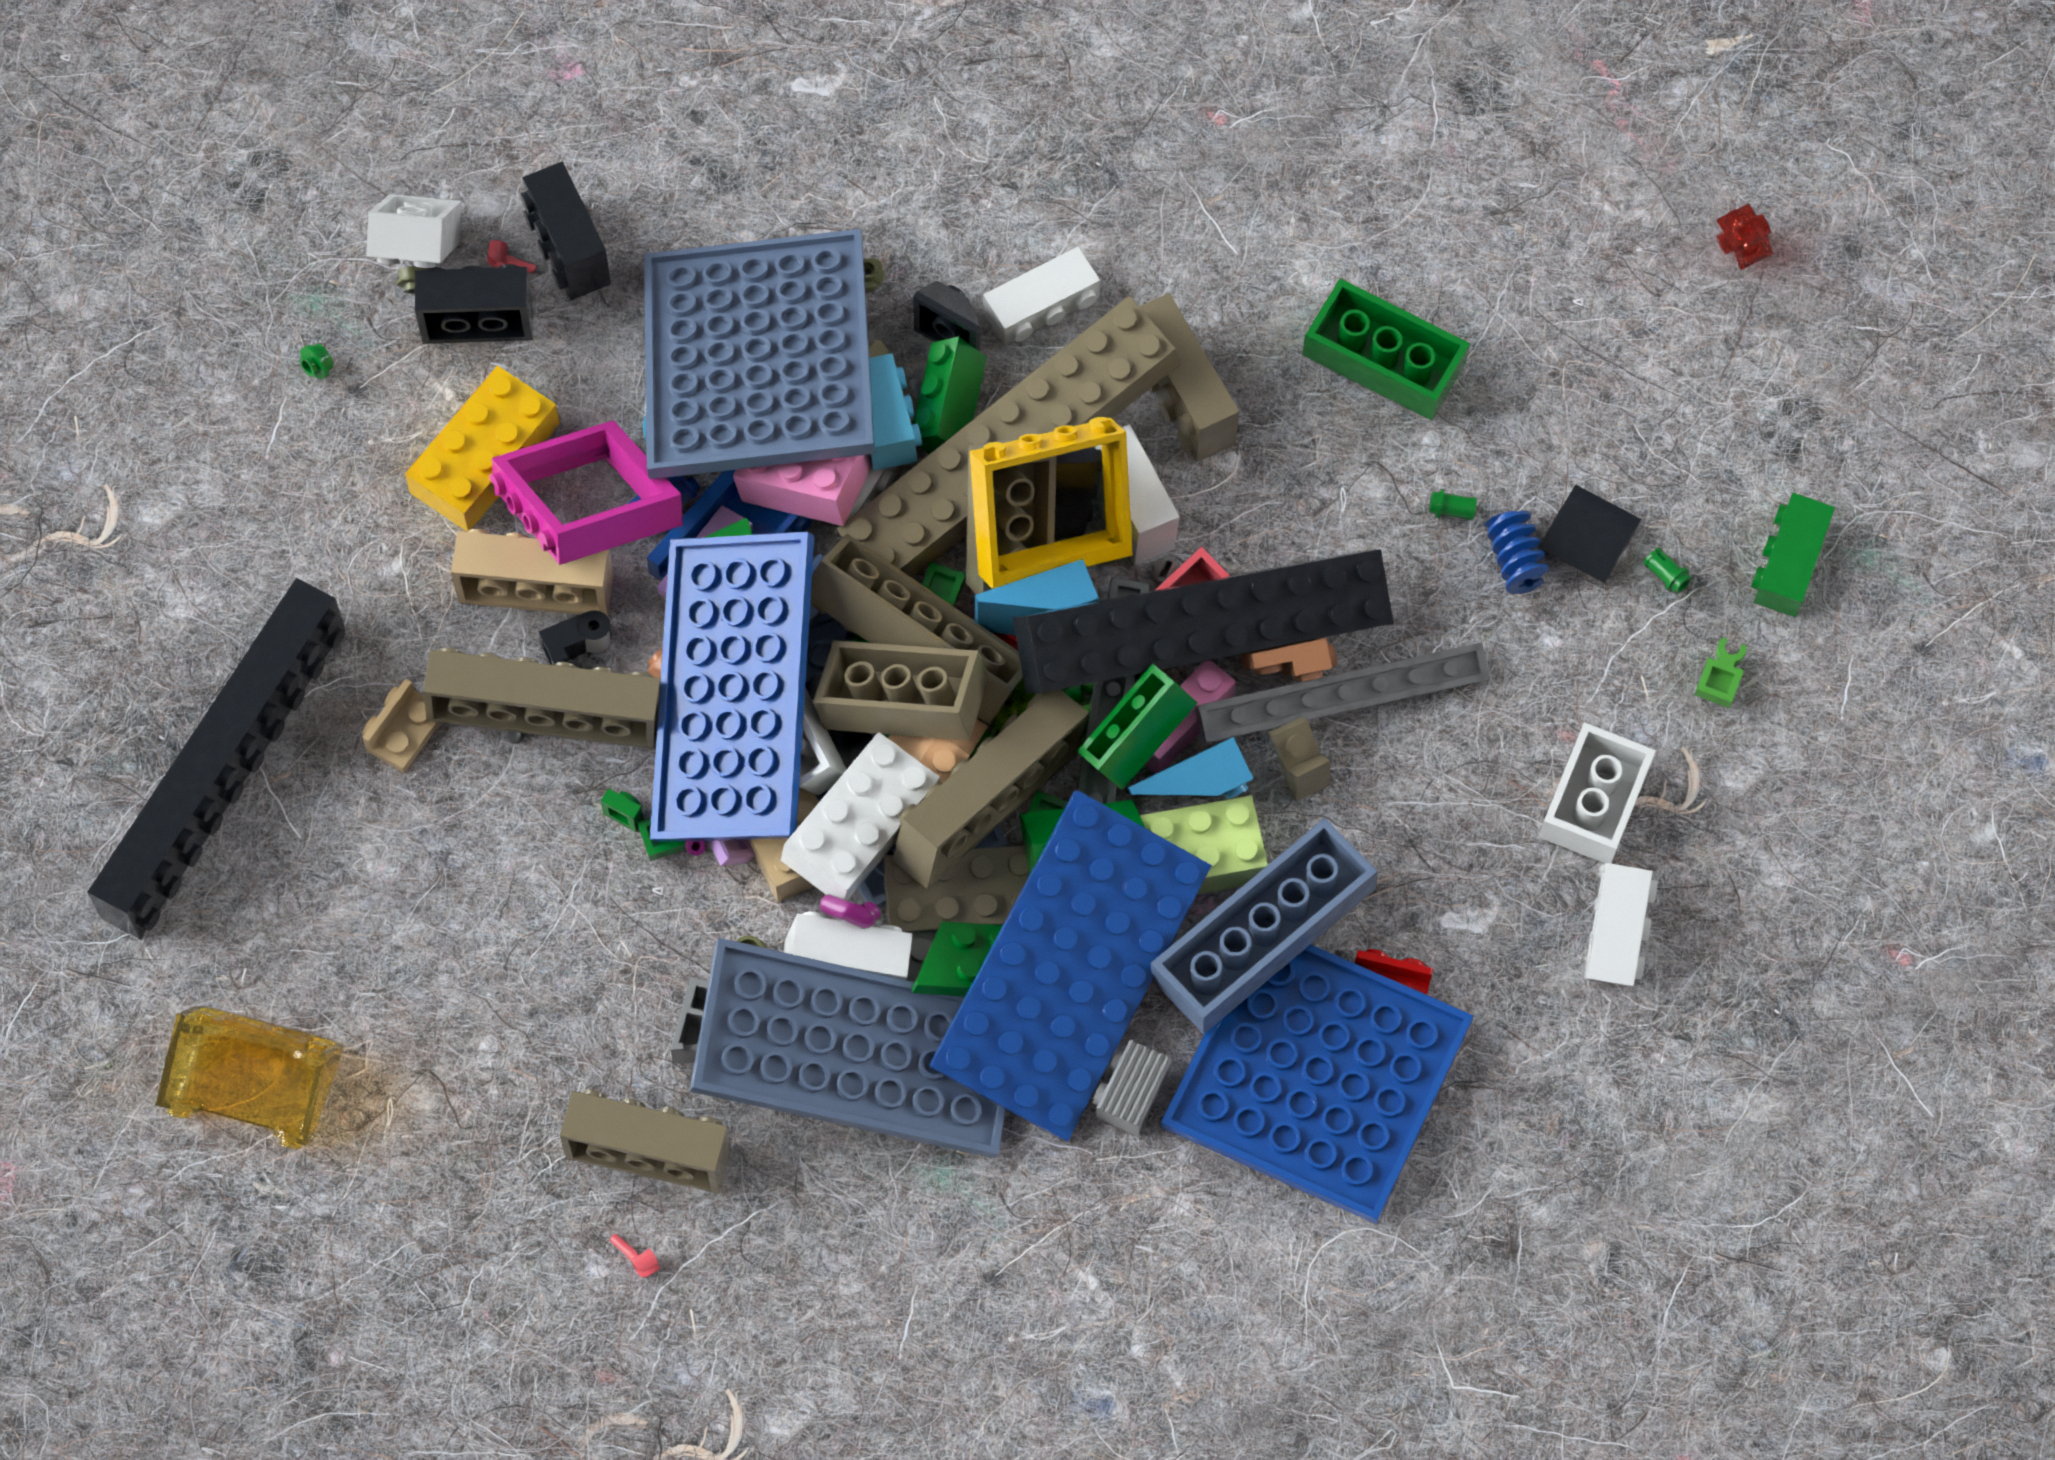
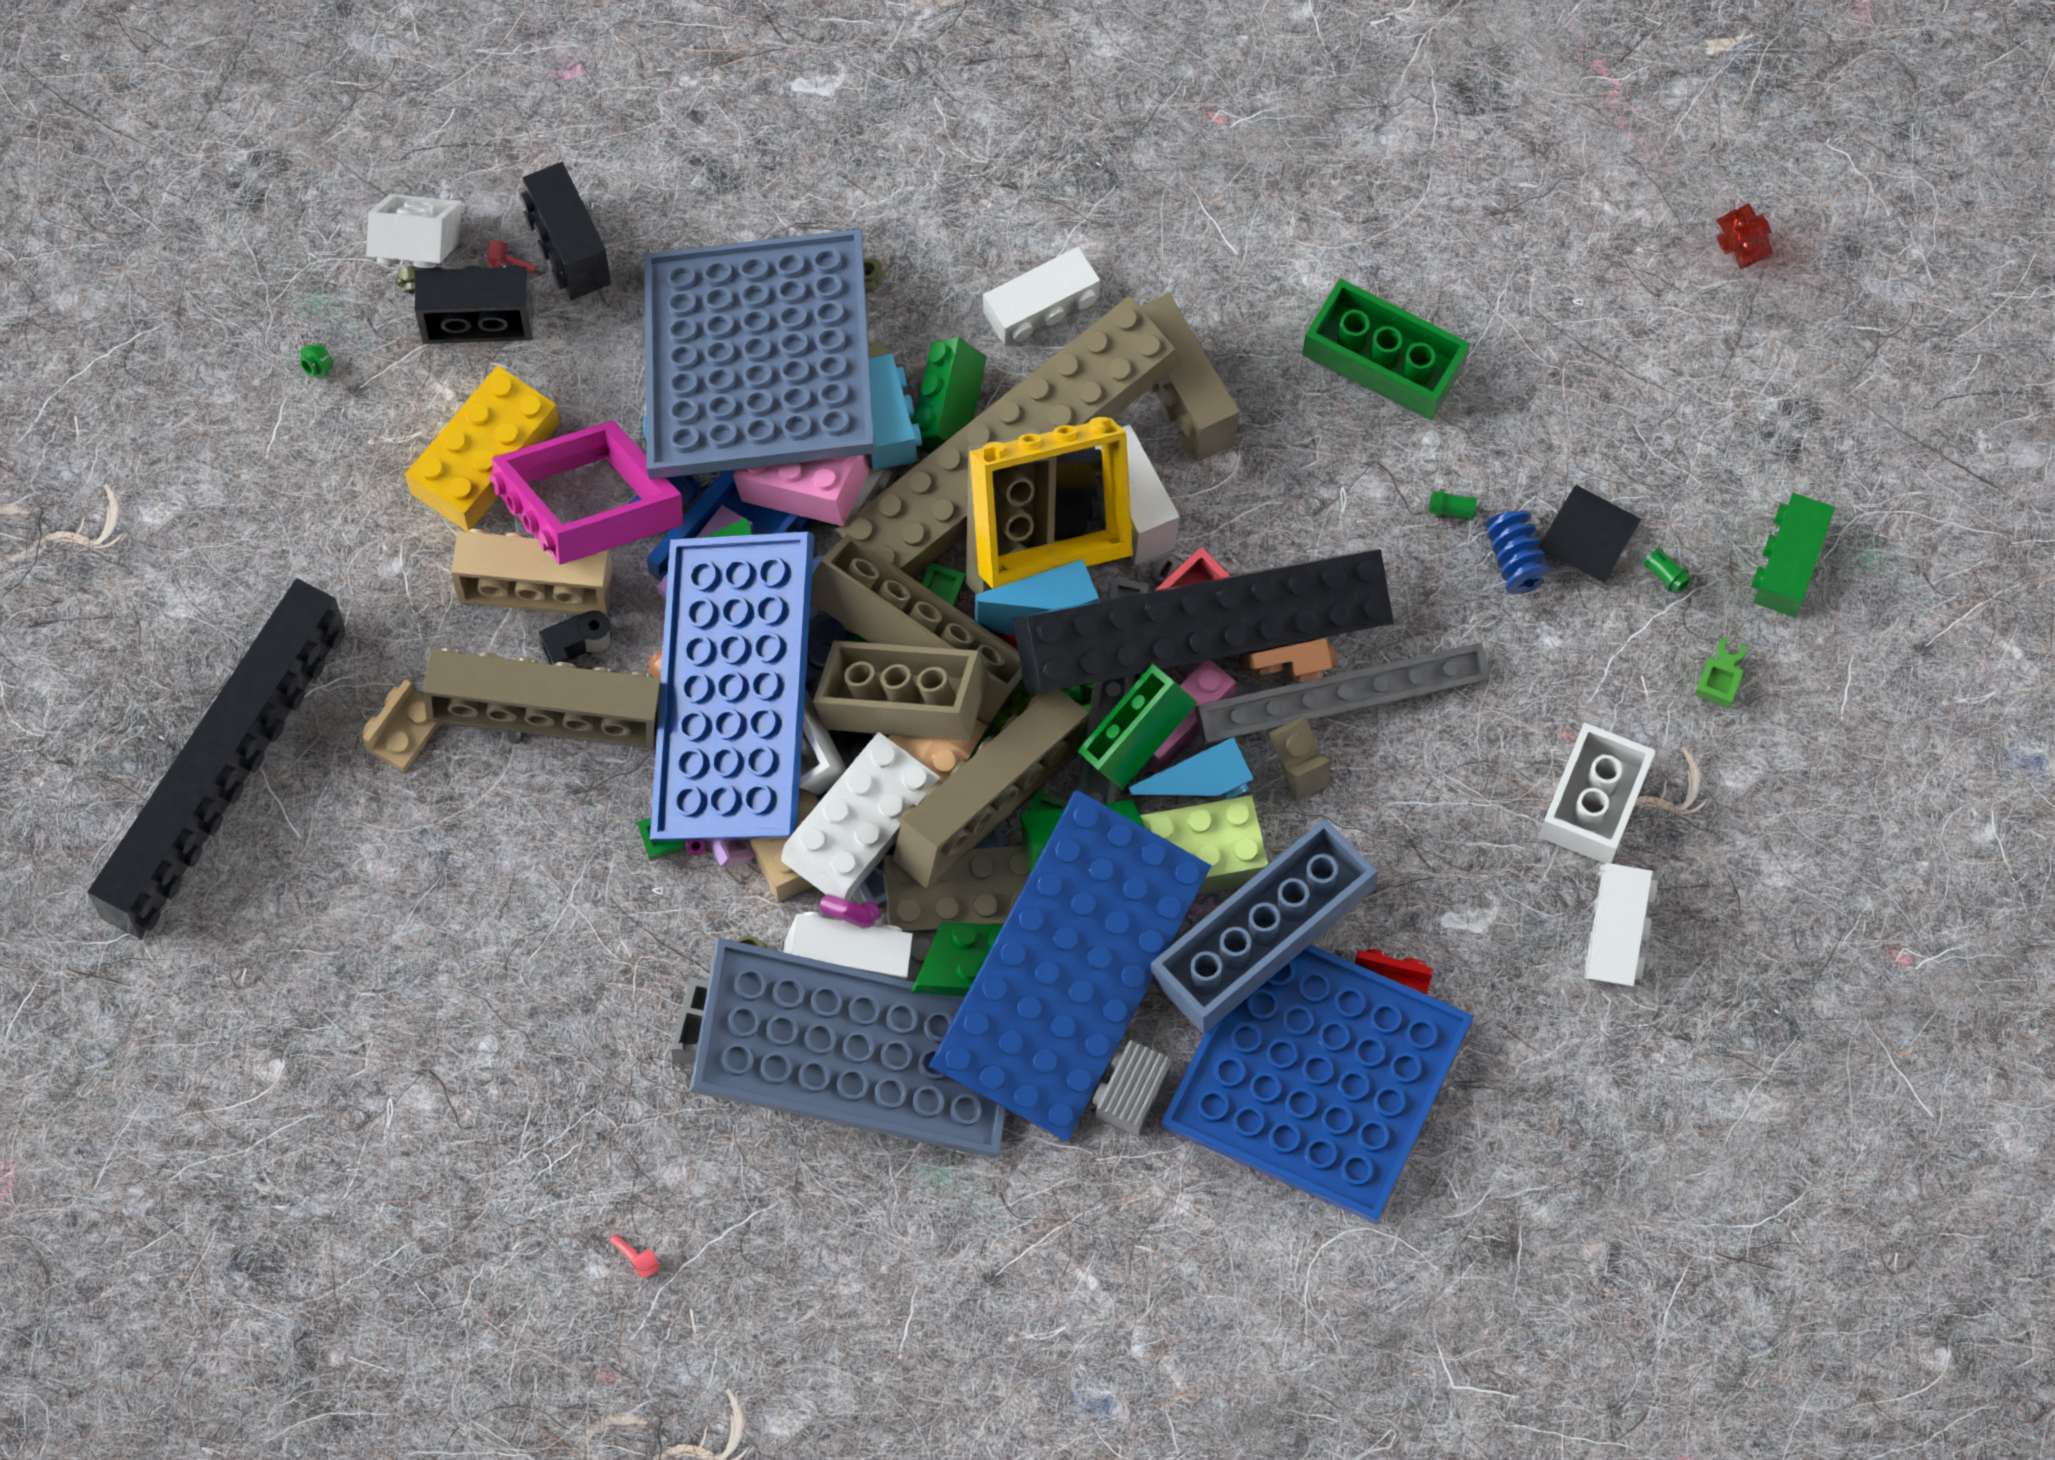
(248, 1072): clear yellow windscreen -> none
(622, 808): green plate -> none
(645, 1140): dark tan brick -> none
(944, 314): black slope -> none

